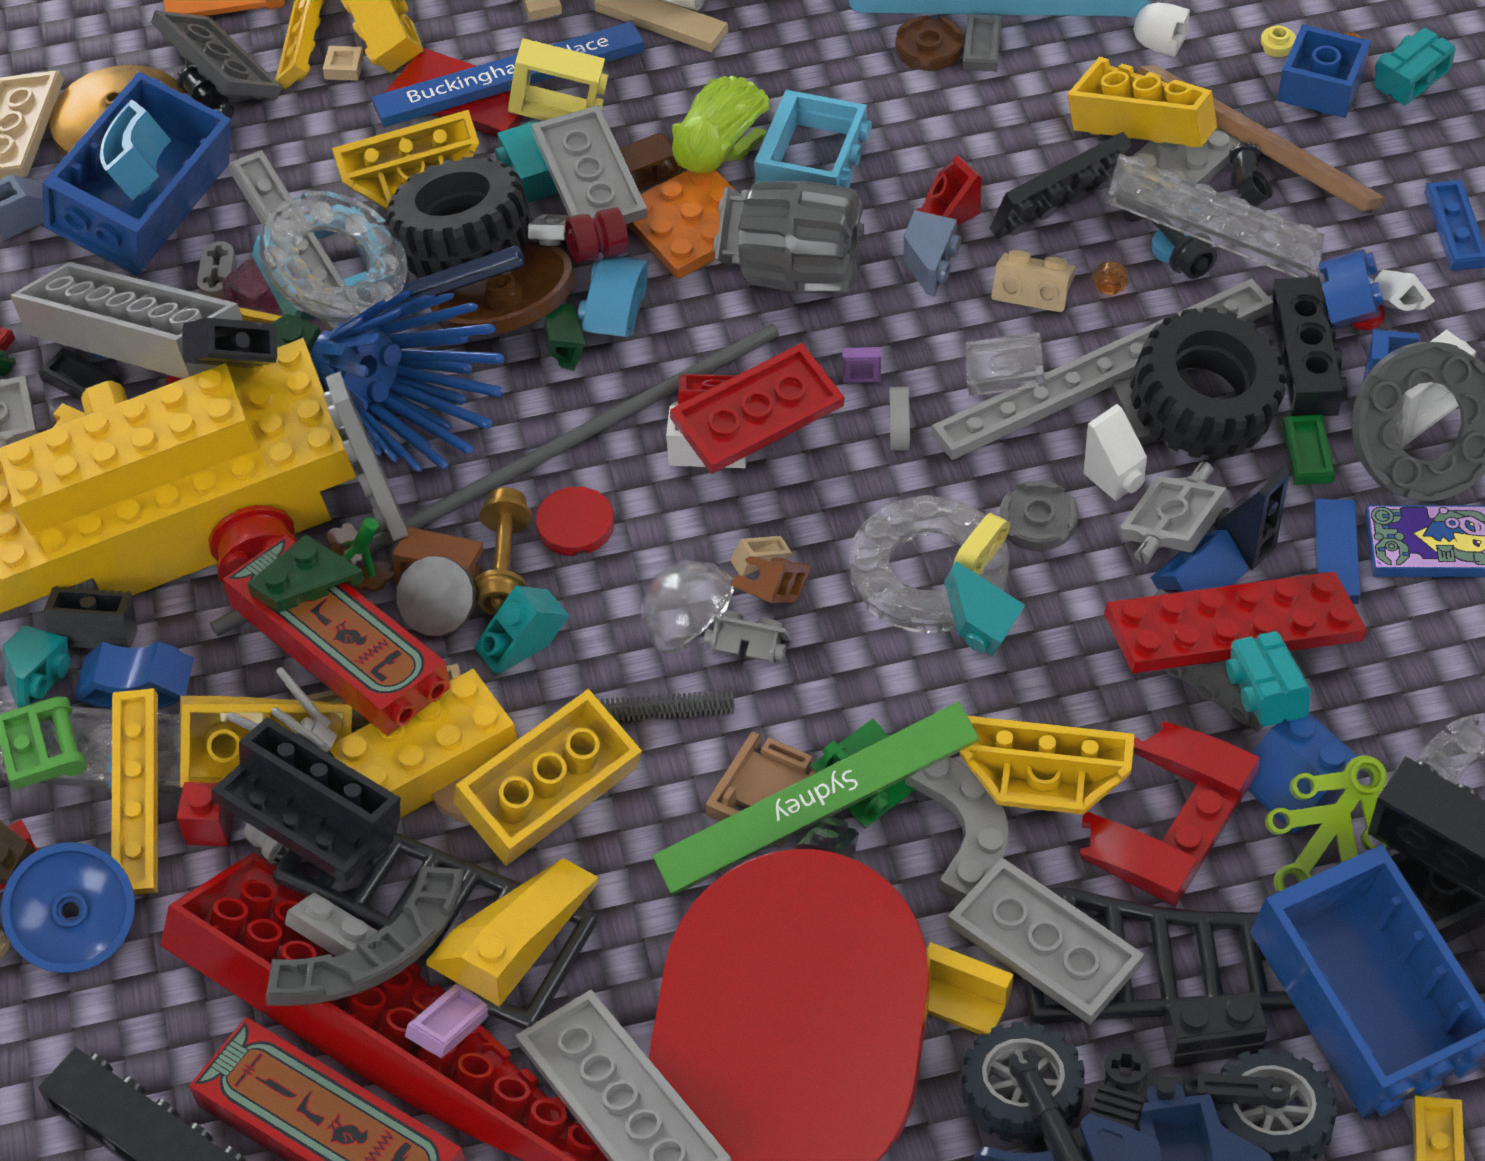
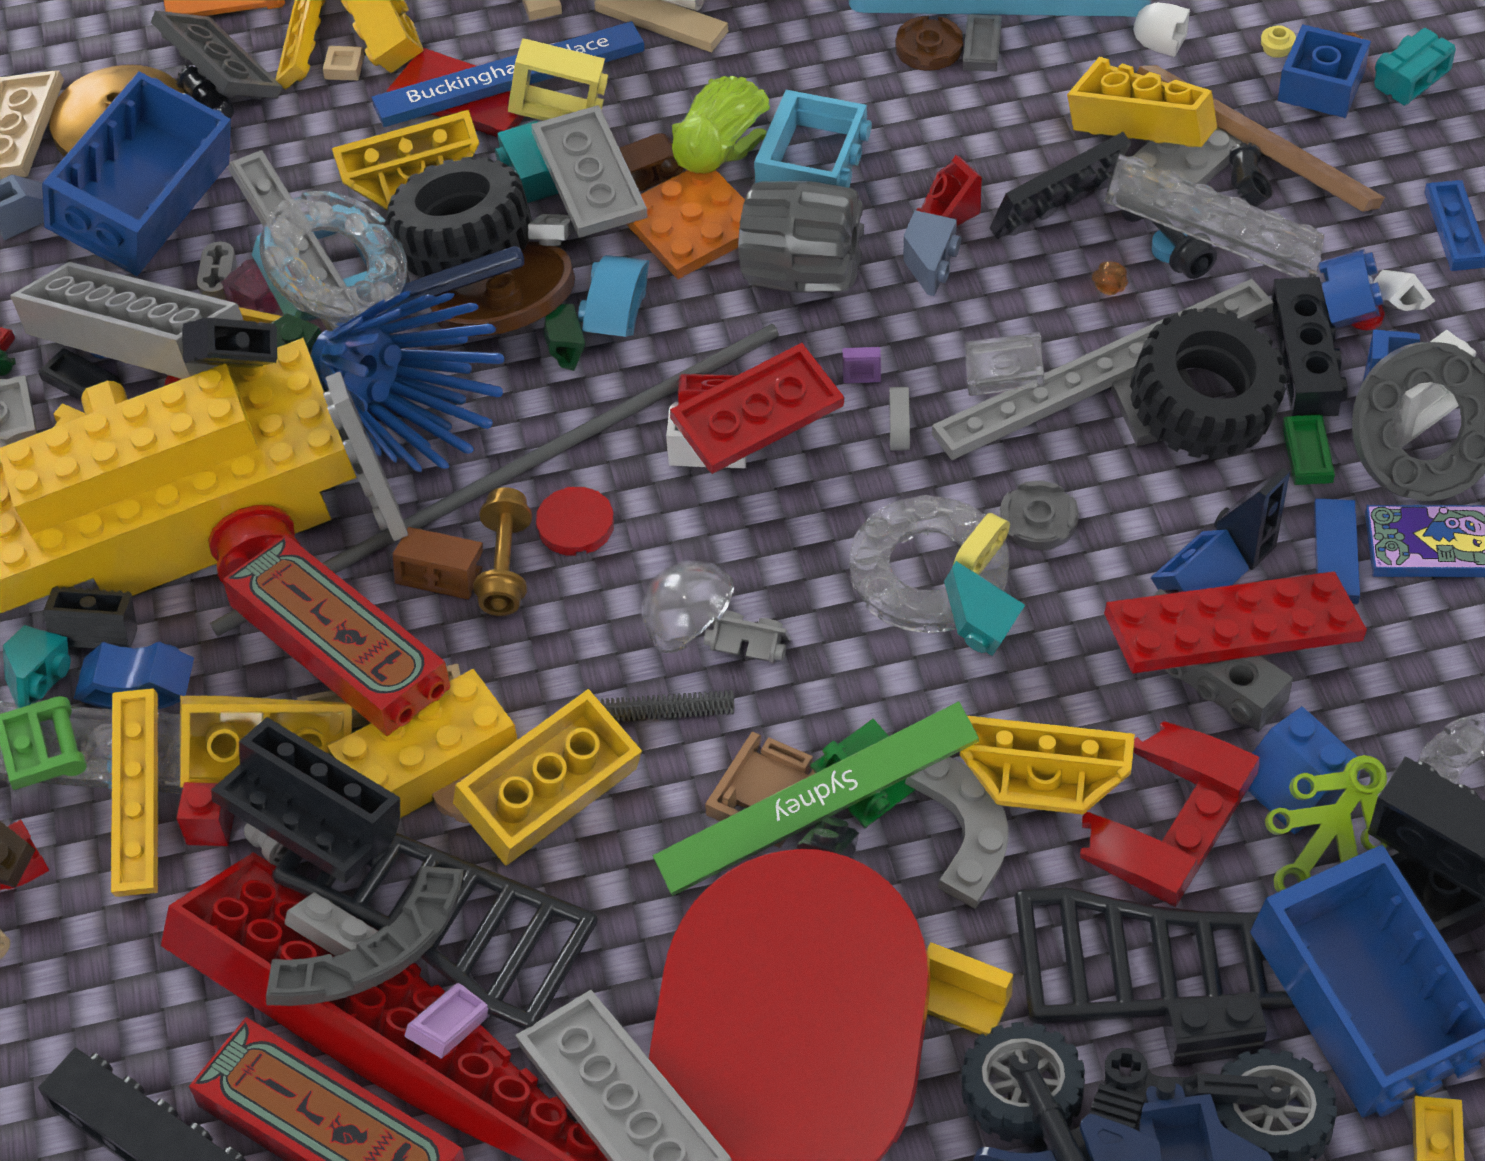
(46, 885): blue dish -> none
(132, 149): dark azure brick -> none
(302, 575): dark green wing -> none
(313, 731): light grey plant -> none
(353, 547): plant -> none
(436, 596): flat silver tile -> none
(508, 936): yellow wedge -> none
(521, 628): teal slope -> none
(596, 235): dark red wheel -> none
(727, 239): light grey hinge -> none
(761, 547): tan piece -> none
(778, 580): dark orange hinge -> none
(1032, 281): tan bracket -> none
(1046, 940): light grey plate -> none
(1114, 454): white slope -> none
(1175, 513): light grey plate -> none
(1268, 679): teal brick -> none

